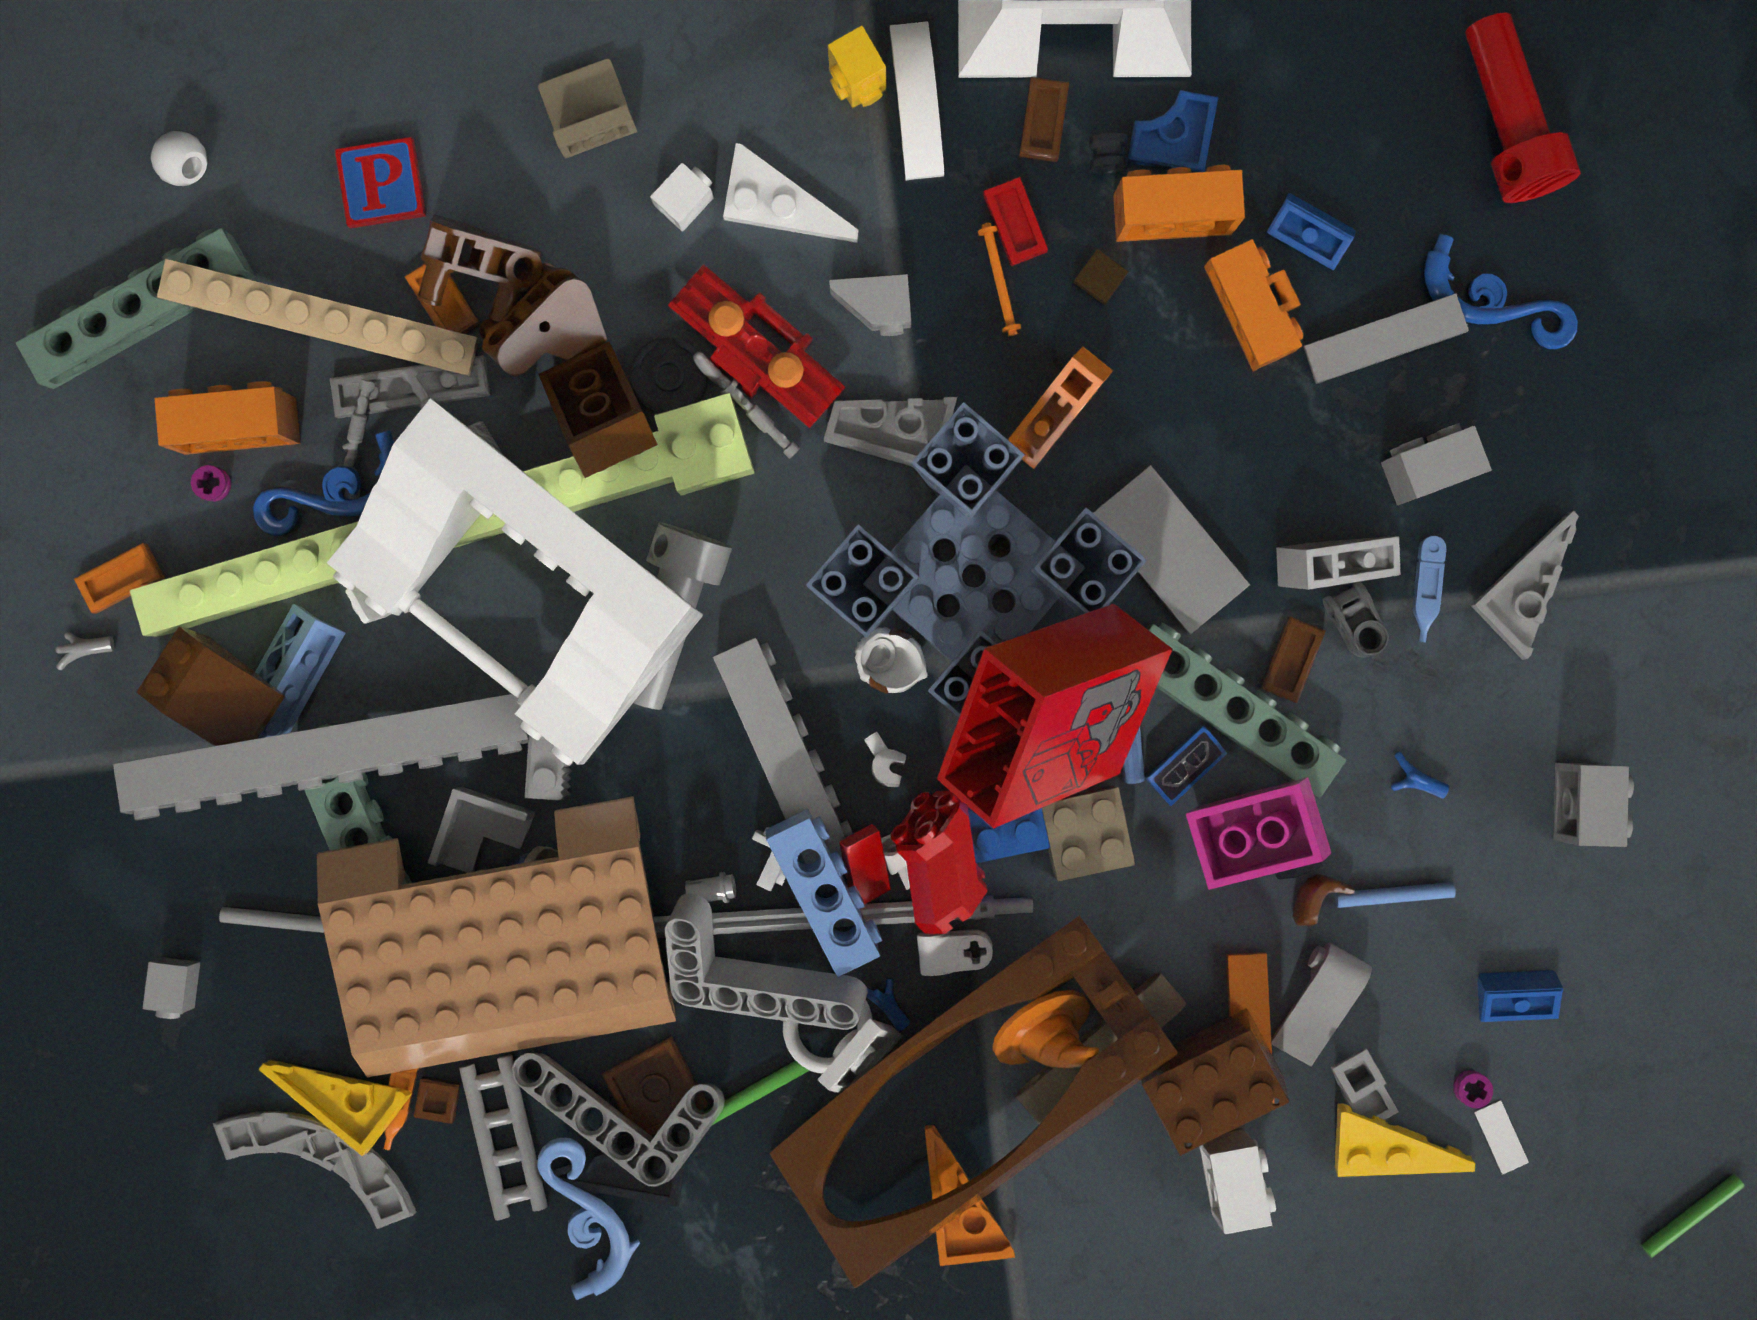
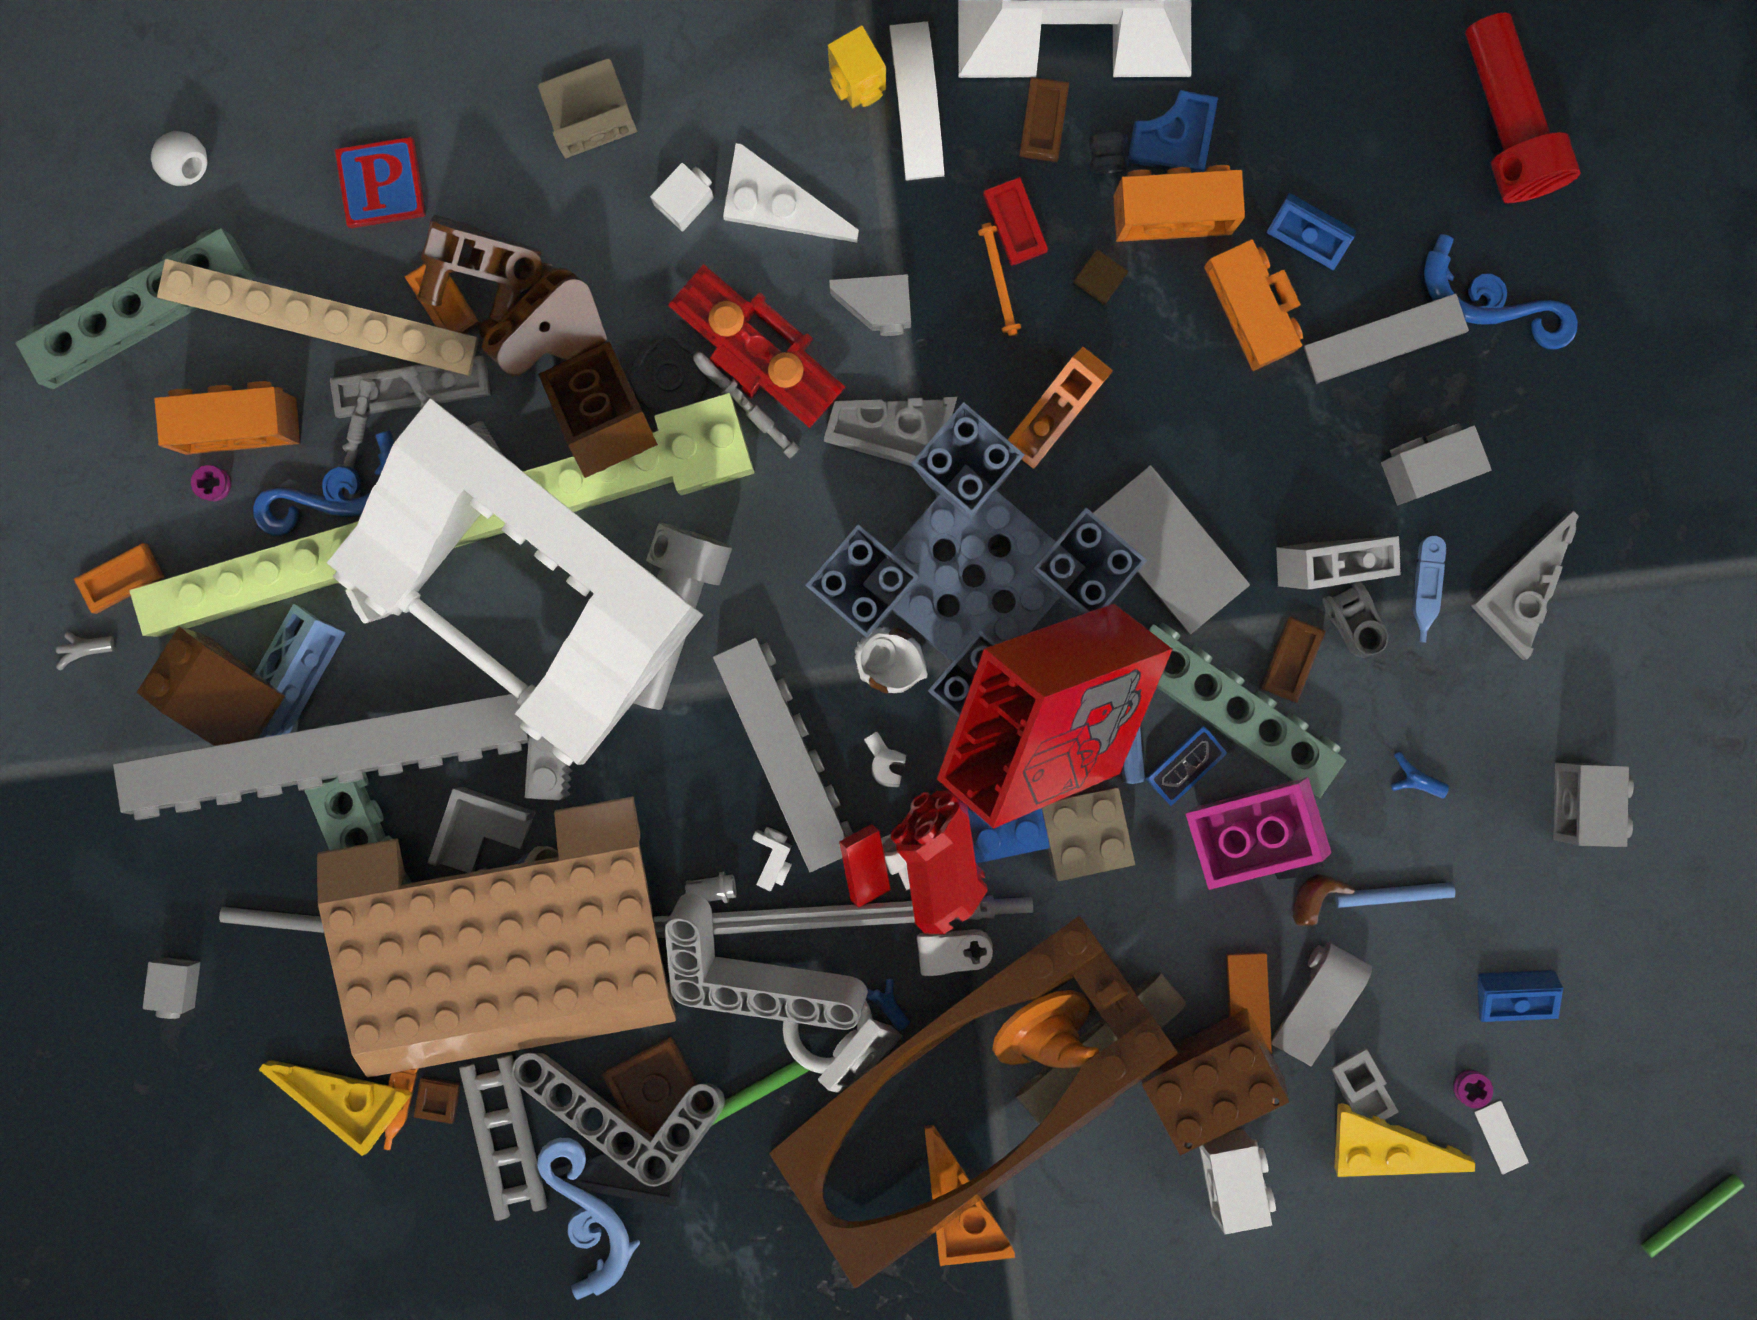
(309, 1138): light grey tile -> none
(843, 949): medium blue brick -> none

